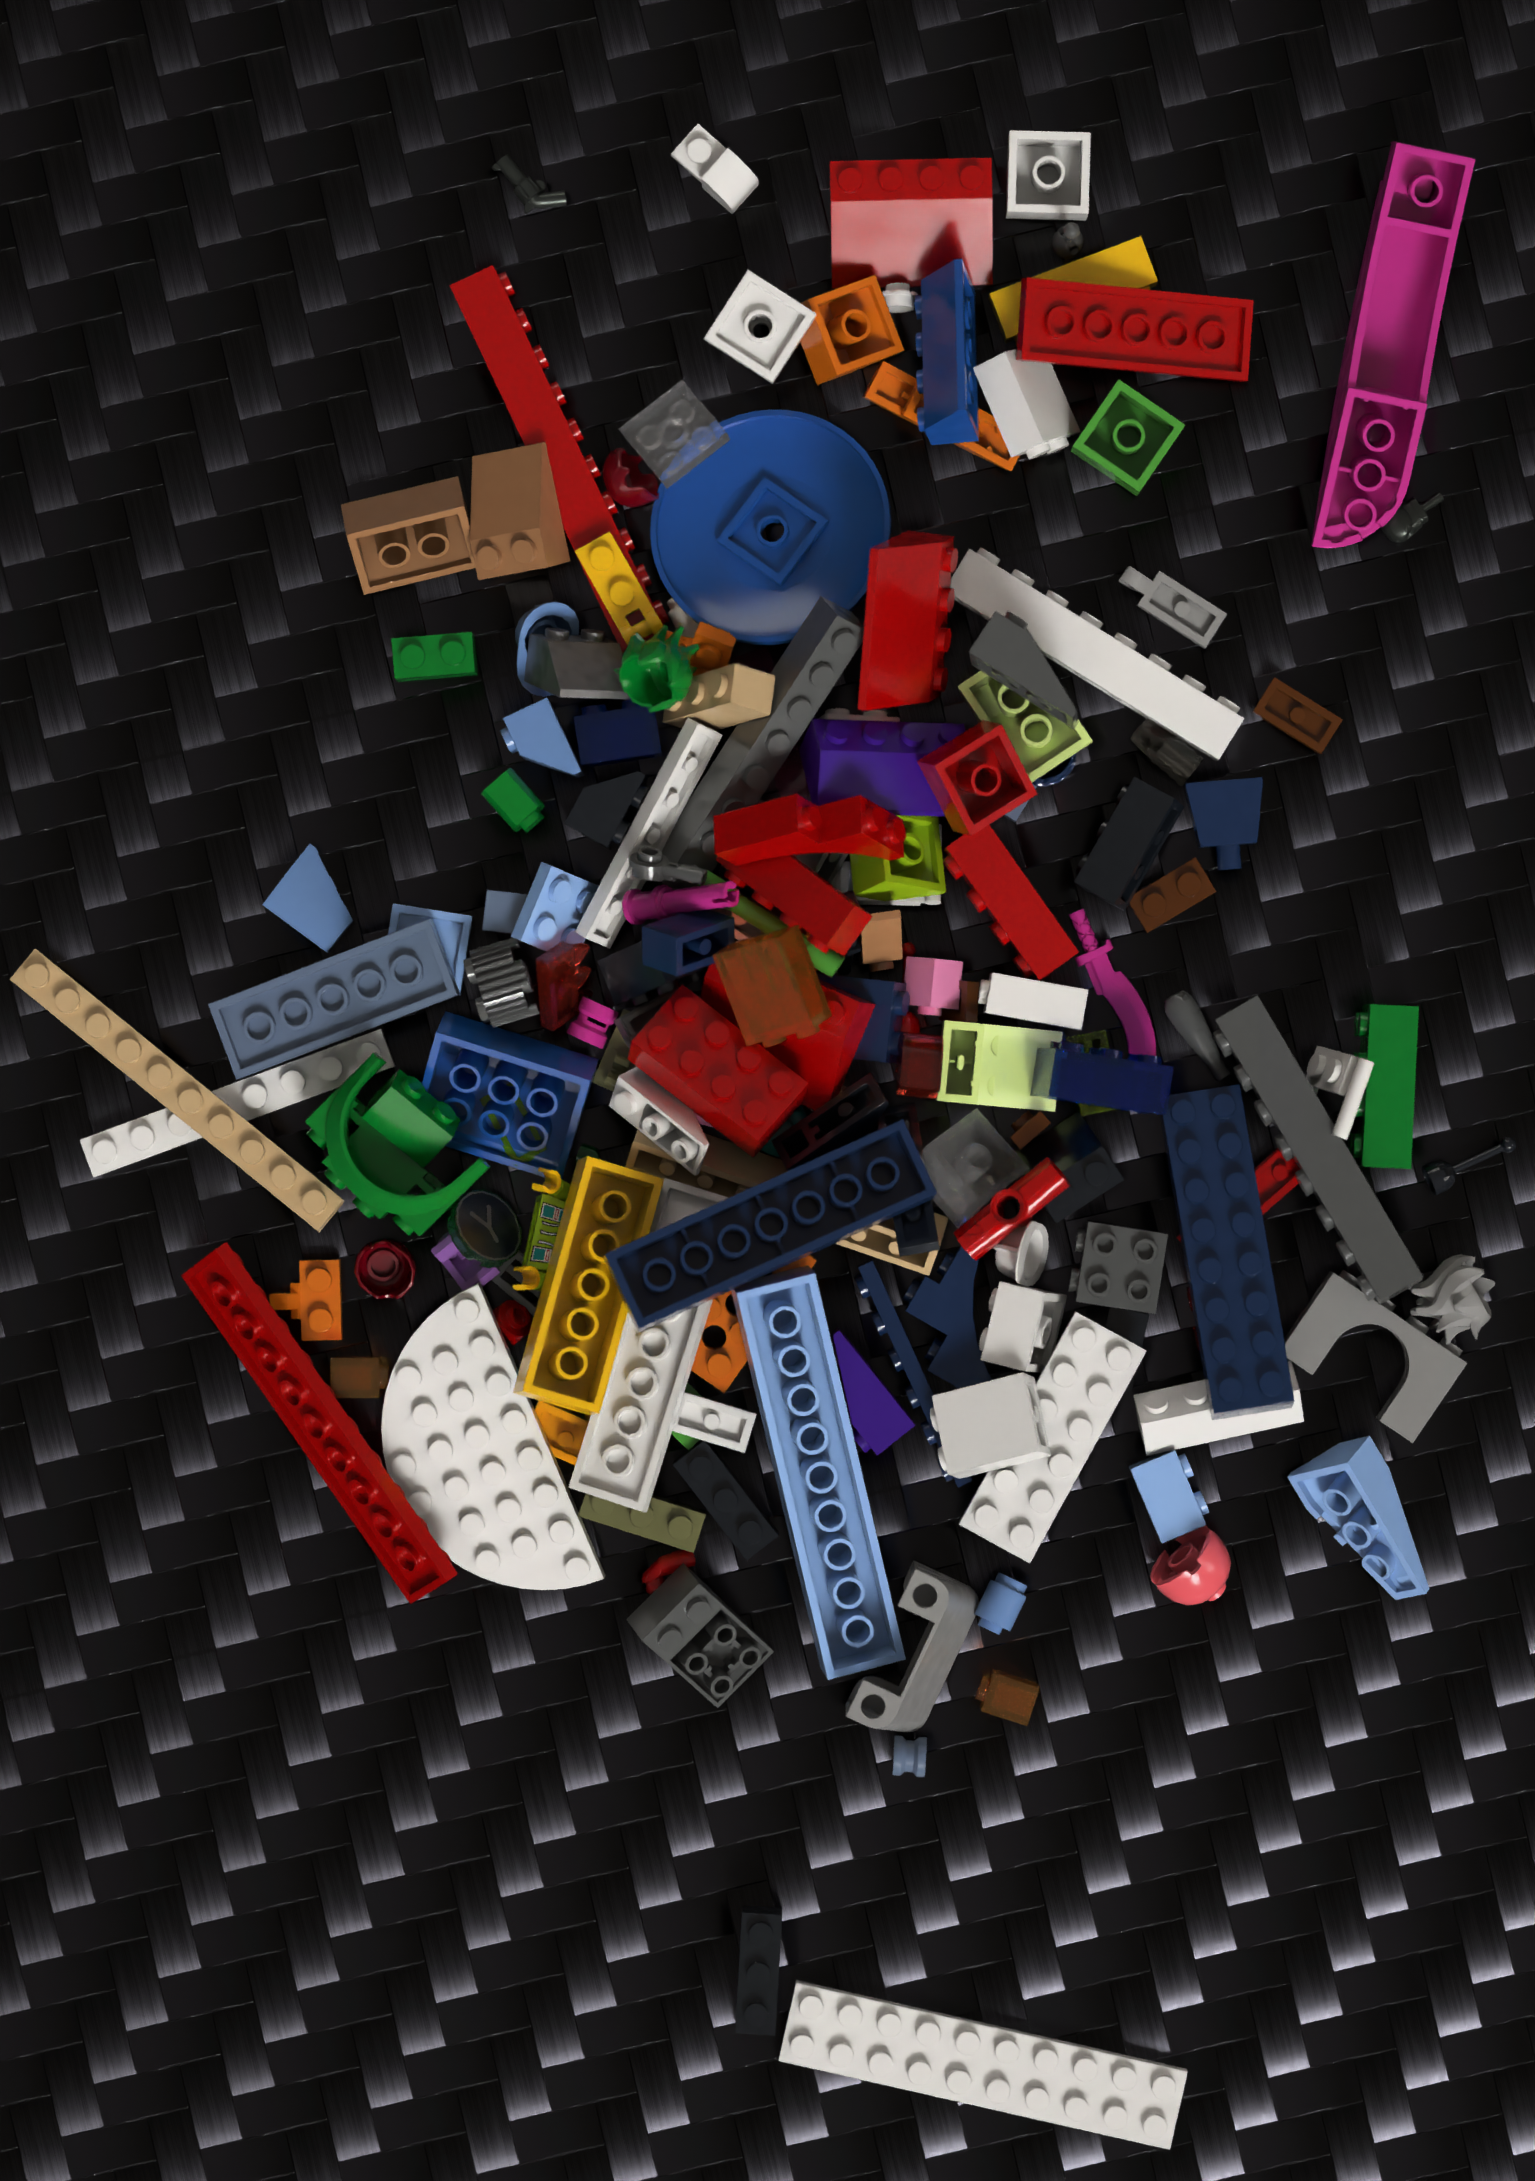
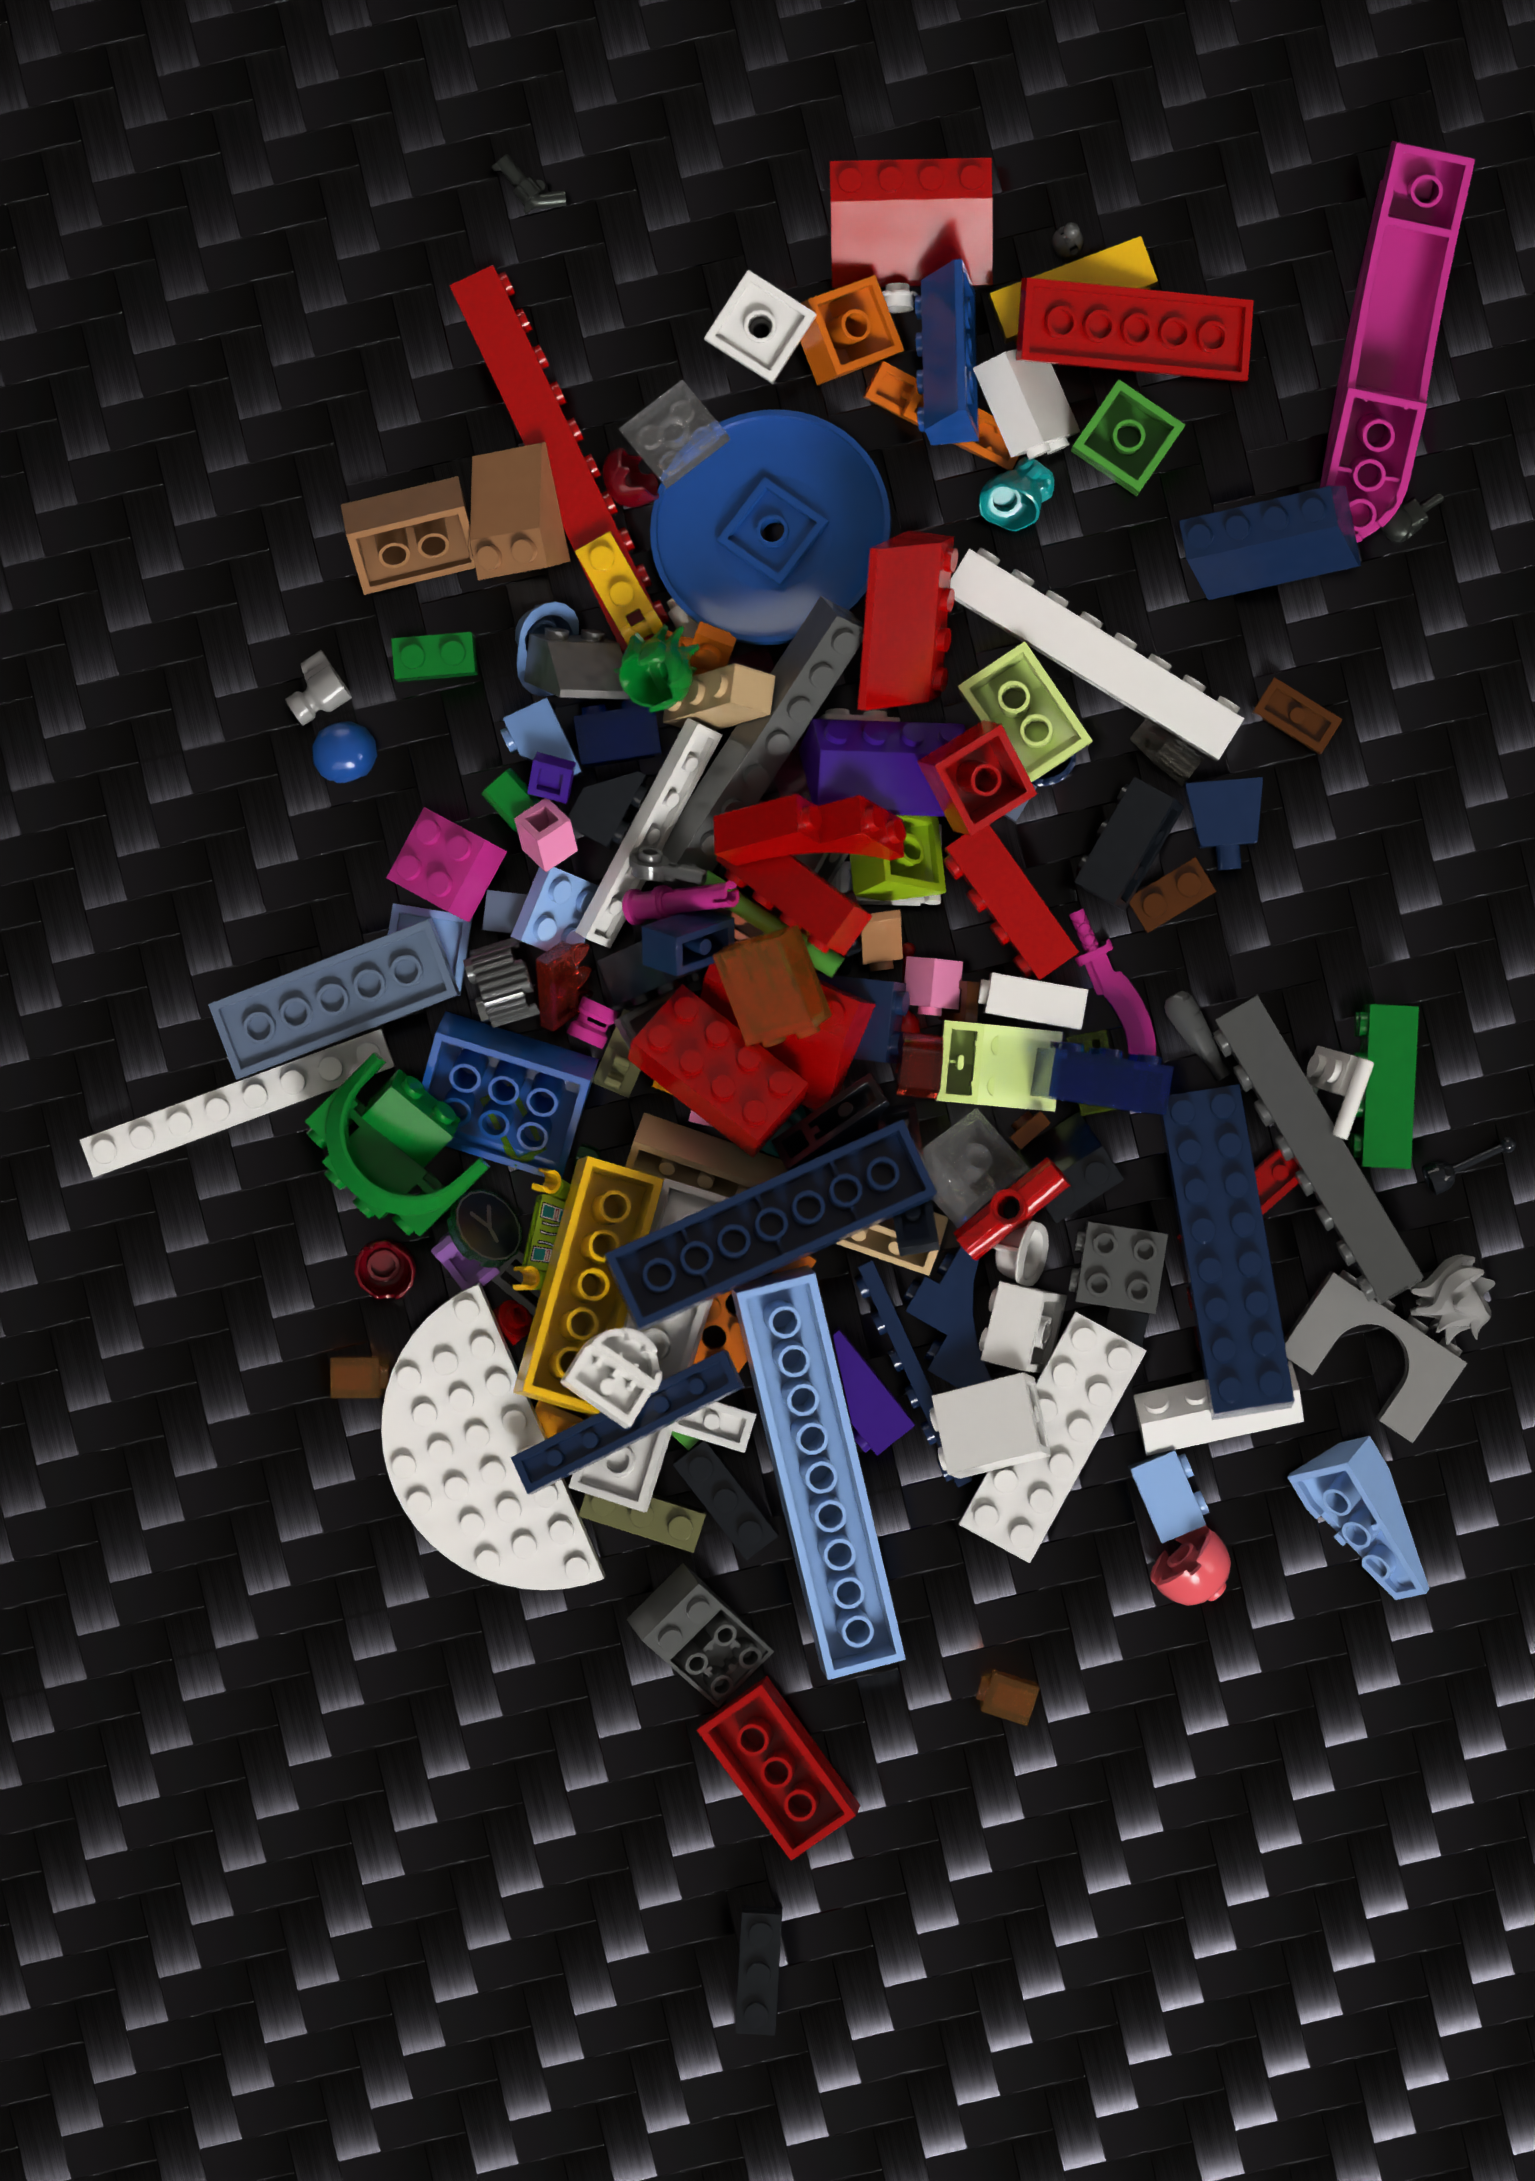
(177, 1090): tan plate -> none
(310, 901): medium blue slope -> none
(315, 1300): orange hinge -> none
(319, 1423): red plate -> none
(323, 692): none -> light grey piece
(344, 752): none -> blue hair
(446, 864): none -> dark pink brick
(546, 834): none -> bright pink brick
(551, 777): none -> dark purple plate
(602, 1436): none -> dark blue plate
(615, 1373): none -> white slope
(660, 1118): white slope -> none
(666, 1565): red arm -> none
(716, 168): white brick -> none
(778, 1768): none -> red brick
(909, 1756): sand blue wheel -> none
(950, 1613): light grey windscreen -> none
(983, 2064): white plate -> none
(1001, 1603): medium blue brick -> none
(1014, 659): dark grey slope -> none
(1016, 495): none -> teal hair
(1048, 175): white brick -> none
(1175, 605): light grey plate -> none
(1271, 542): none -> dark blue slope

